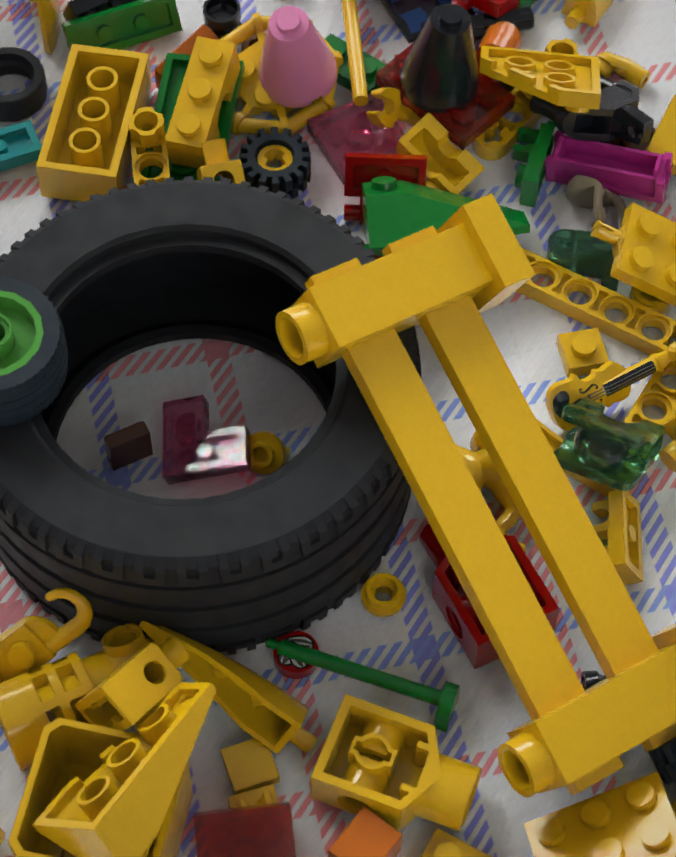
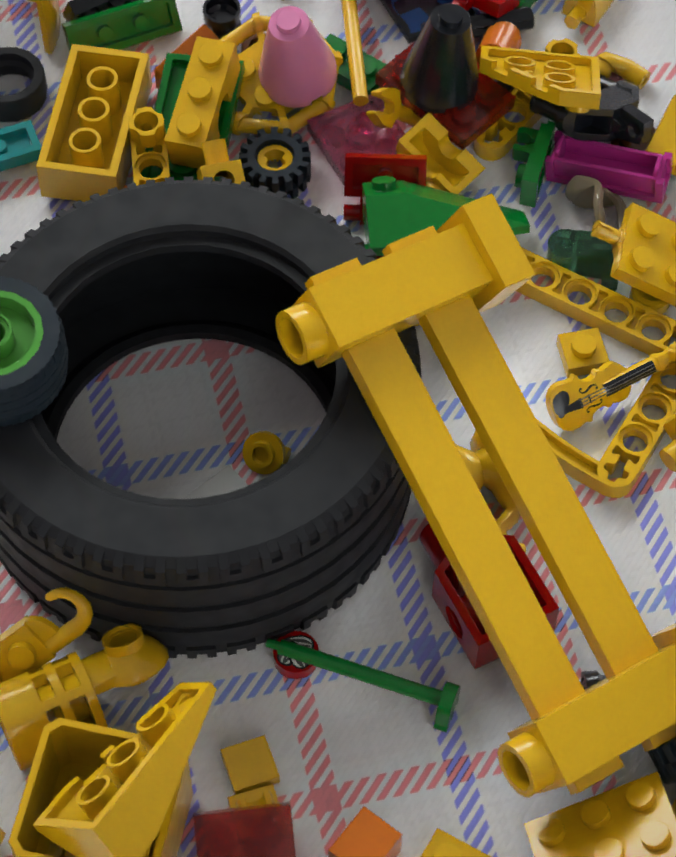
(128, 445): reddish brown tile -> none
(135, 686): yellow torso -> none
(193, 450): clear pink plate -> none
(244, 695): yellow piece -> none
(386, 584): yellow plate -> none
(391, 769): yellow brick -> none
(608, 448): clear green piece -> none
(623, 533): yellow plate -> none

